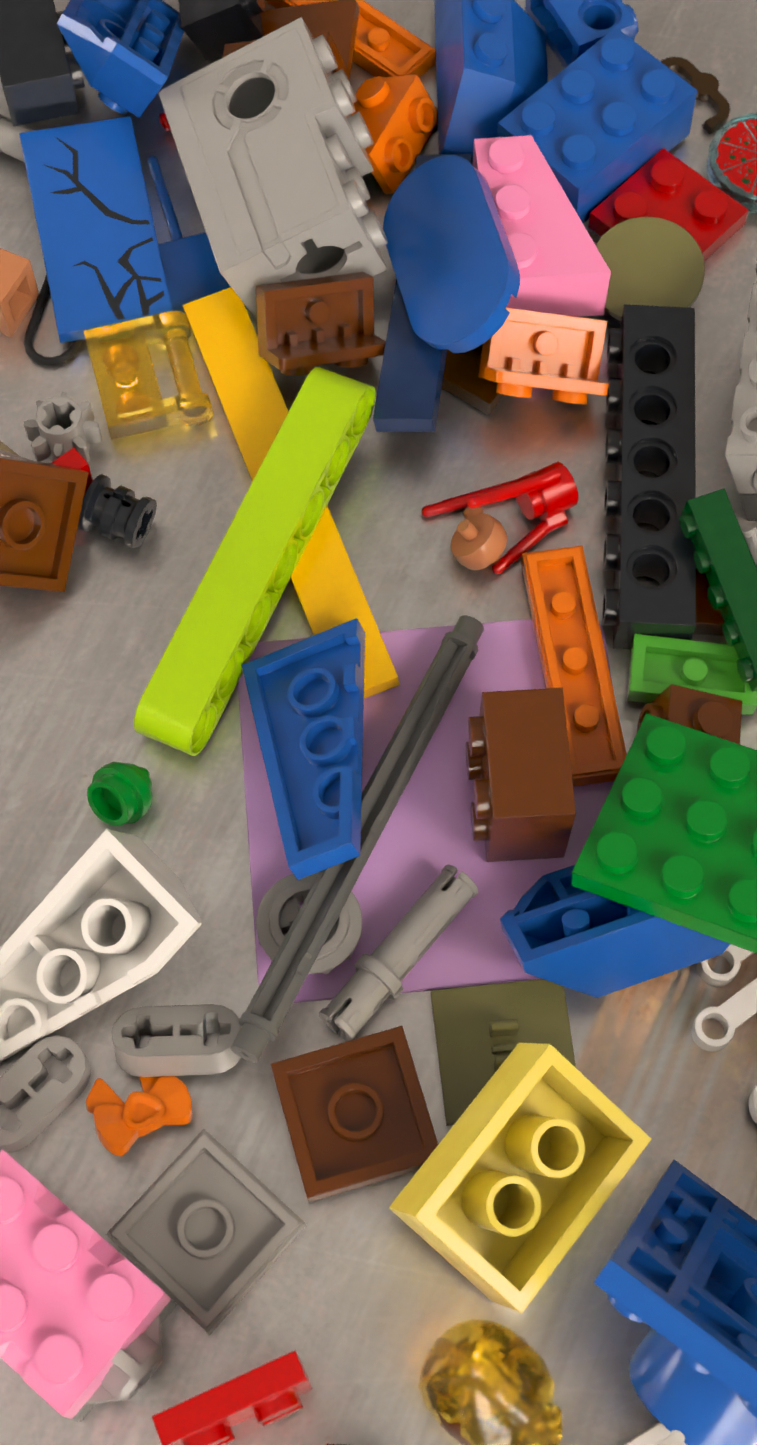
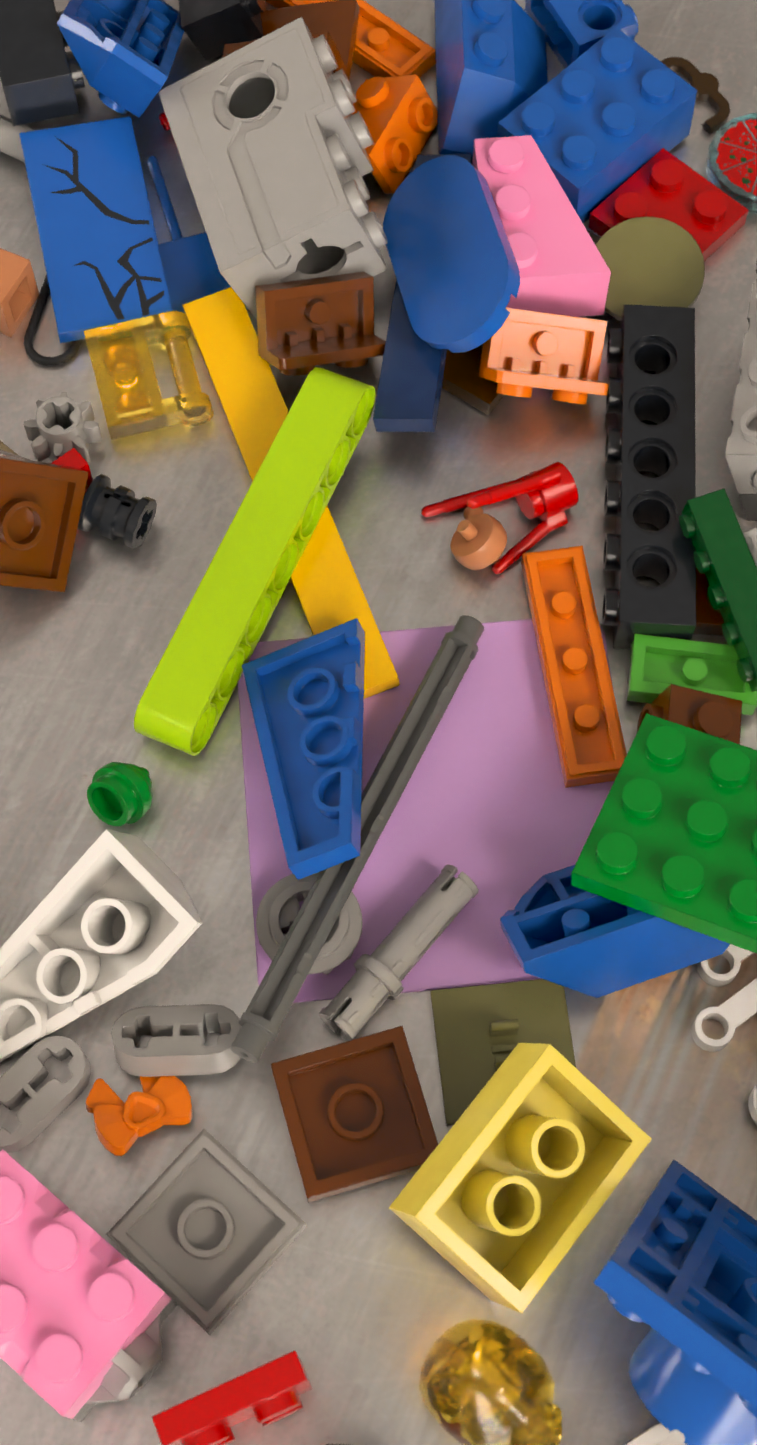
(521, 775): reddish brown brick -> none

